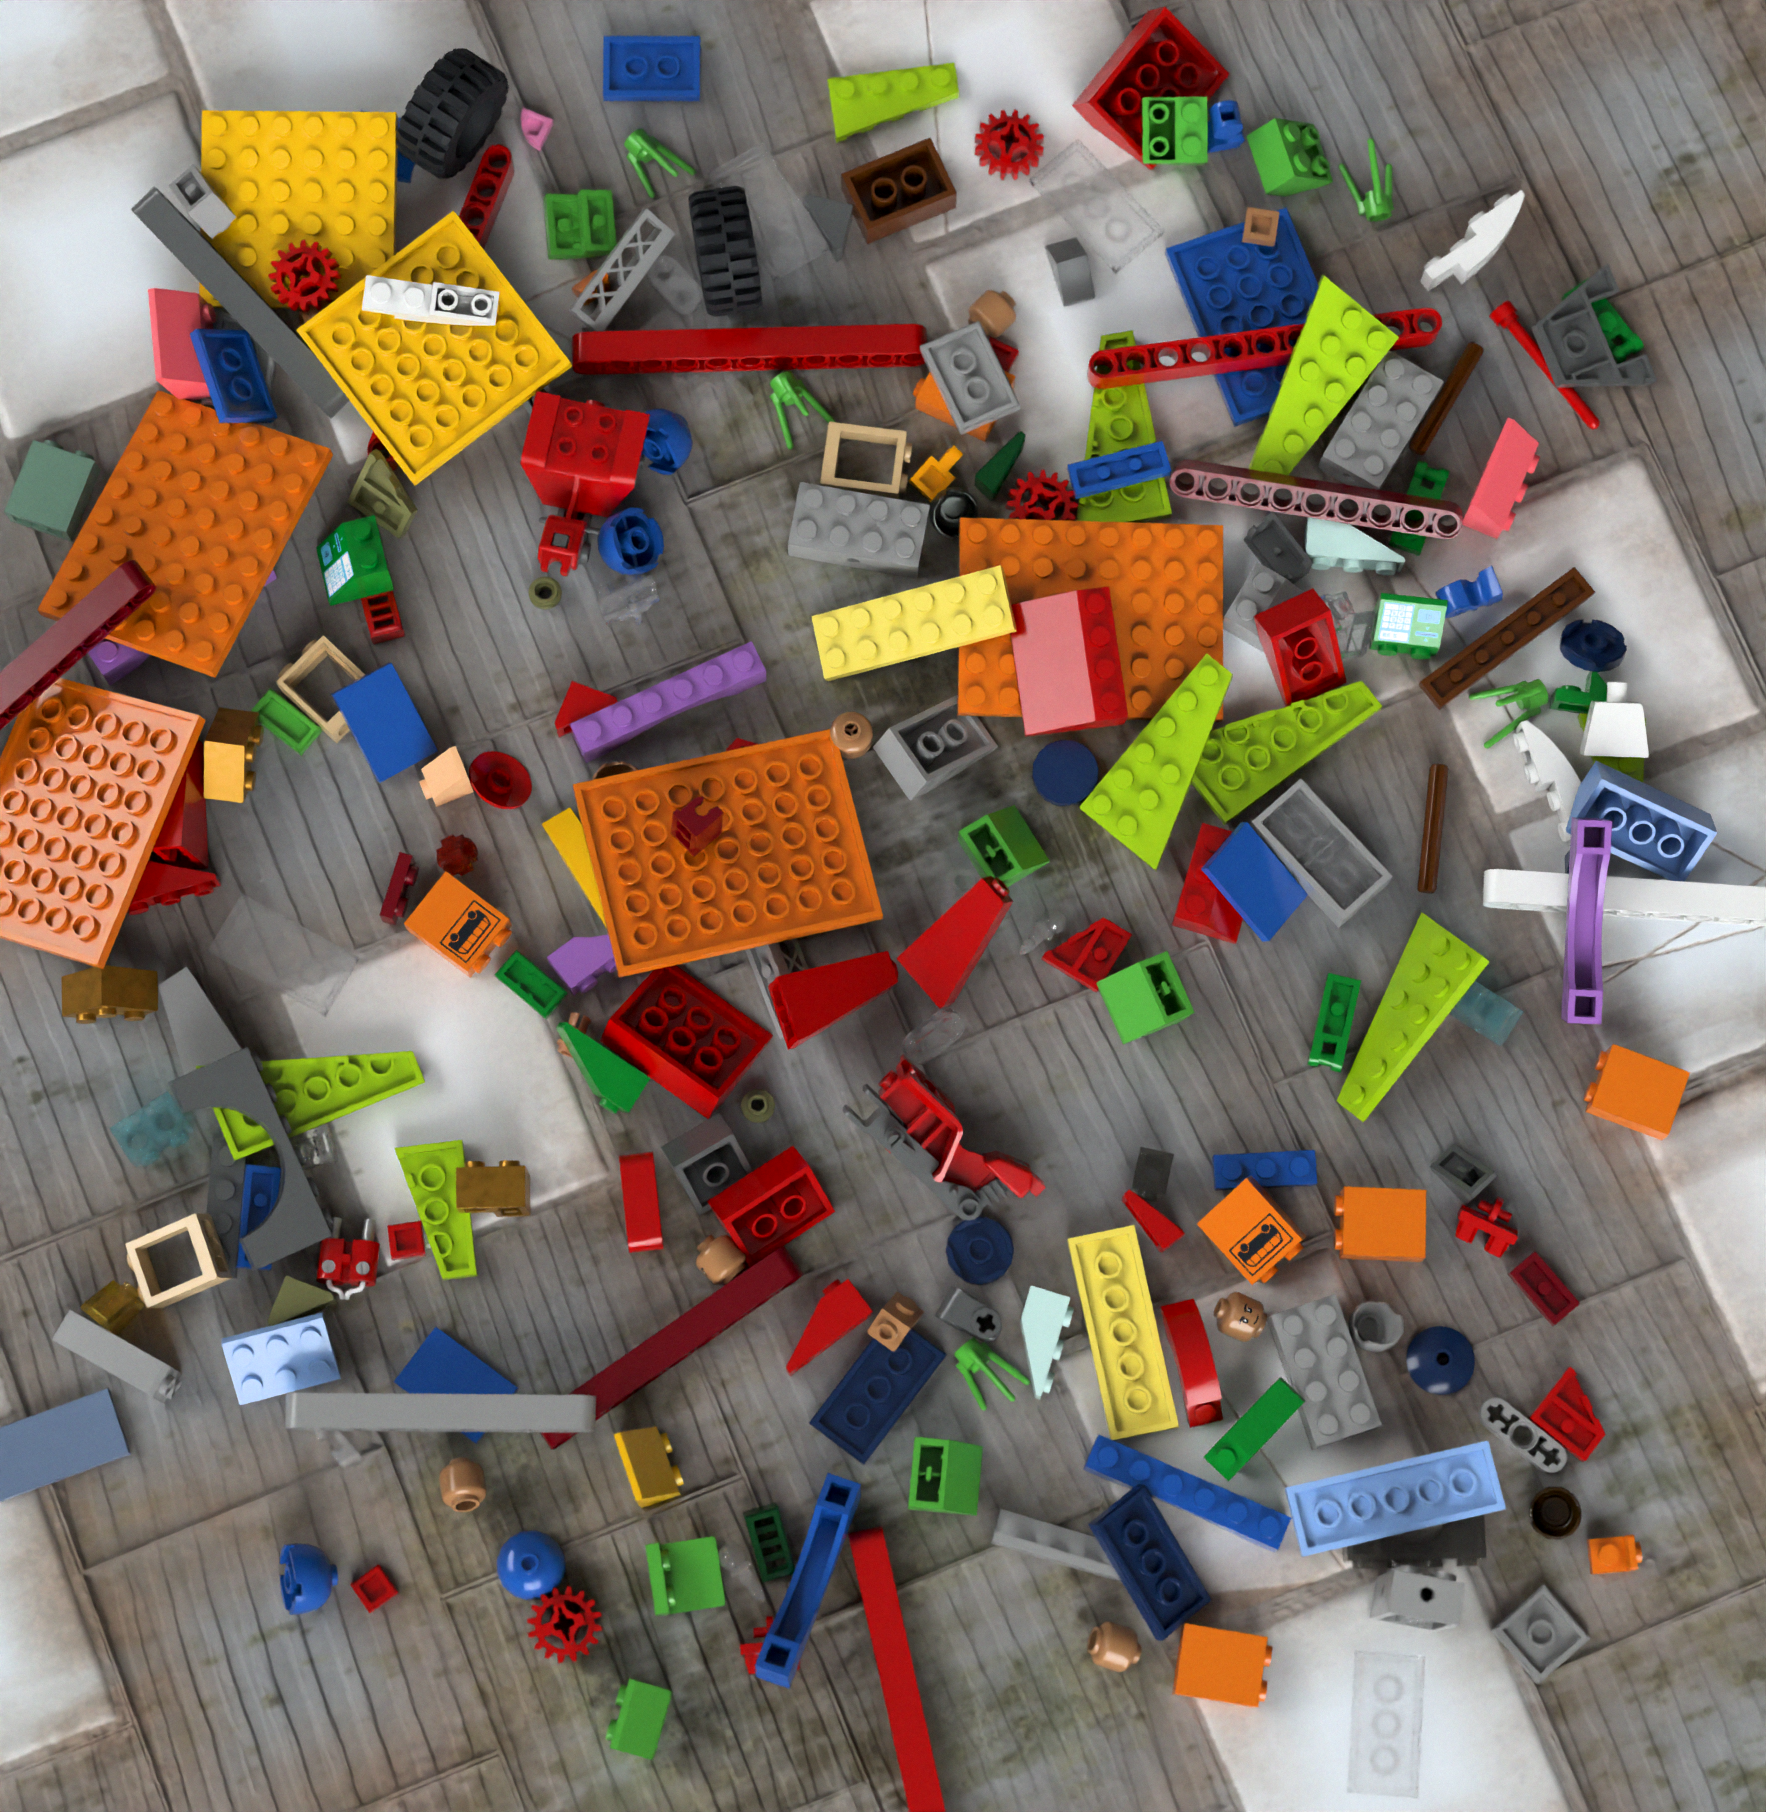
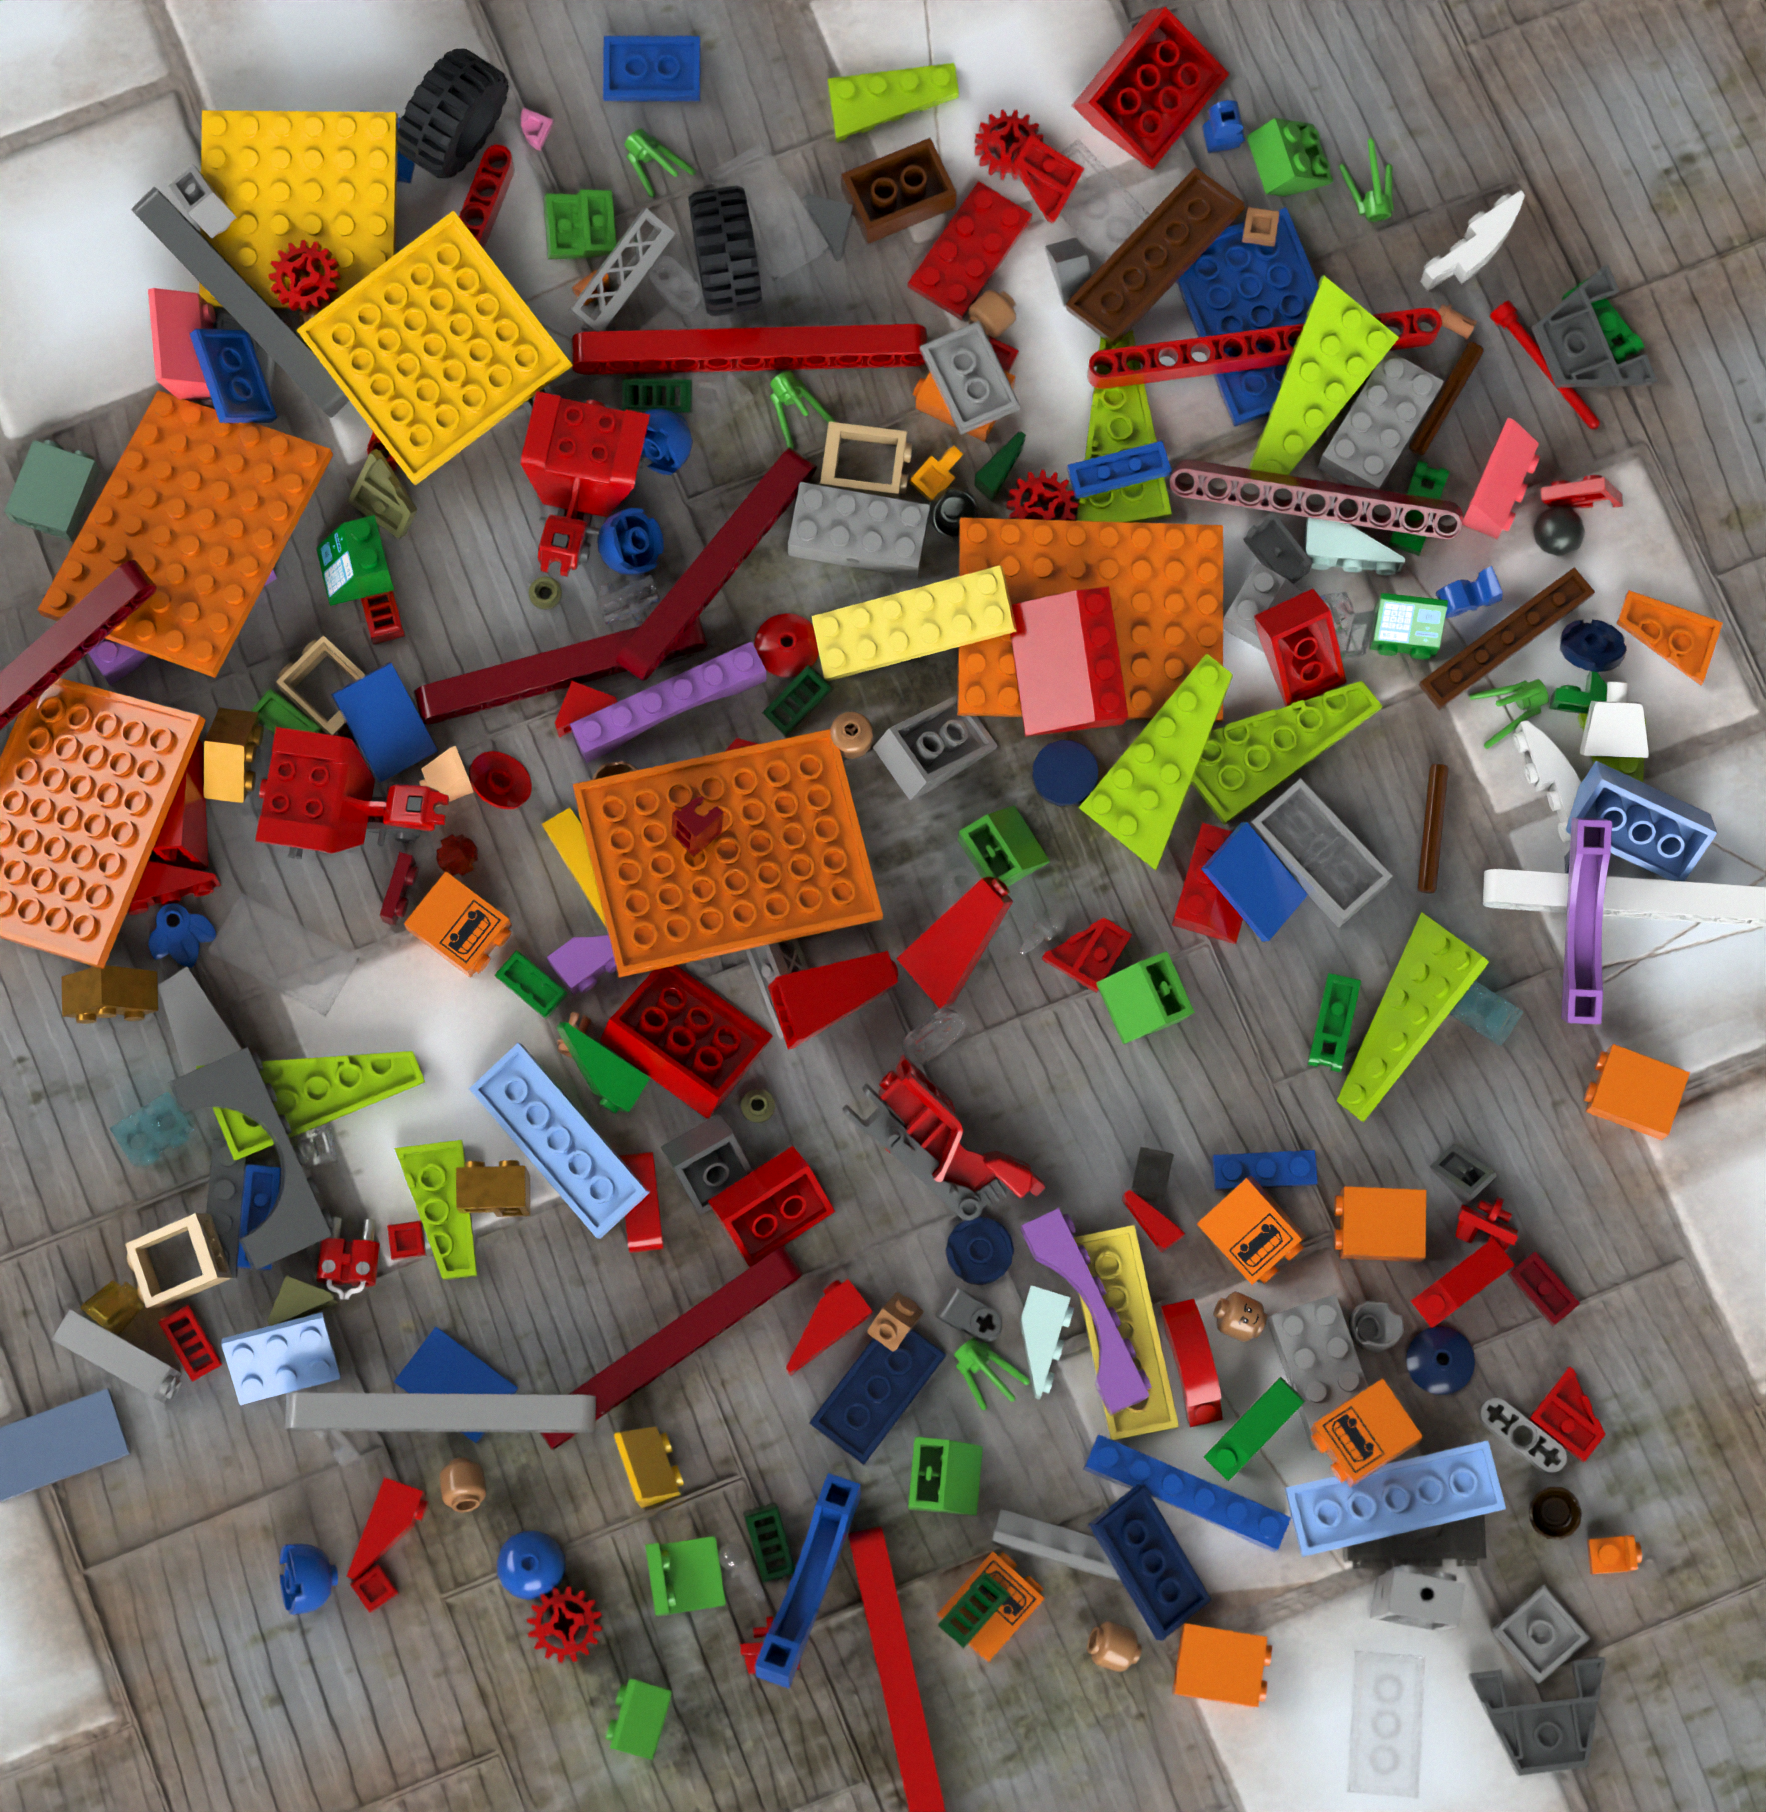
(174, 1317): none -> red slope
(183, 939): none -> blue plate
(324, 801): none -> red piece
(390, 1519): none -> red slope
(430, 303): white slope -> none
(536, 675): none -> dark red beam
(559, 1140): none -> light blue plate
(629, 394): none -> dark green slope
(715, 564): none -> dark red beam
(720, 1259): medium nougat head -> none
(781, 660): none -> red dish
(799, 682): none -> dark green slope
(969, 250): none -> red plate
(994, 1588): none -> dark green slope
(1020, 1604): none -> orange brick
(1046, 175): none -> red wing
(1054, 1246): none -> medium lavender arch
(1154, 256): none -> reddish brown plate
(1174, 131): bright green slope -> none
(1365, 1433): none -> orange brick
(1456, 321): none -> nougat pin
(1462, 1282): none -> red slope
(1548, 1733): none -> dark grey wing
(1559, 531): none -> pearl dark grey hair
(1581, 493): none -> wing
(1671, 632): none -> orange wing

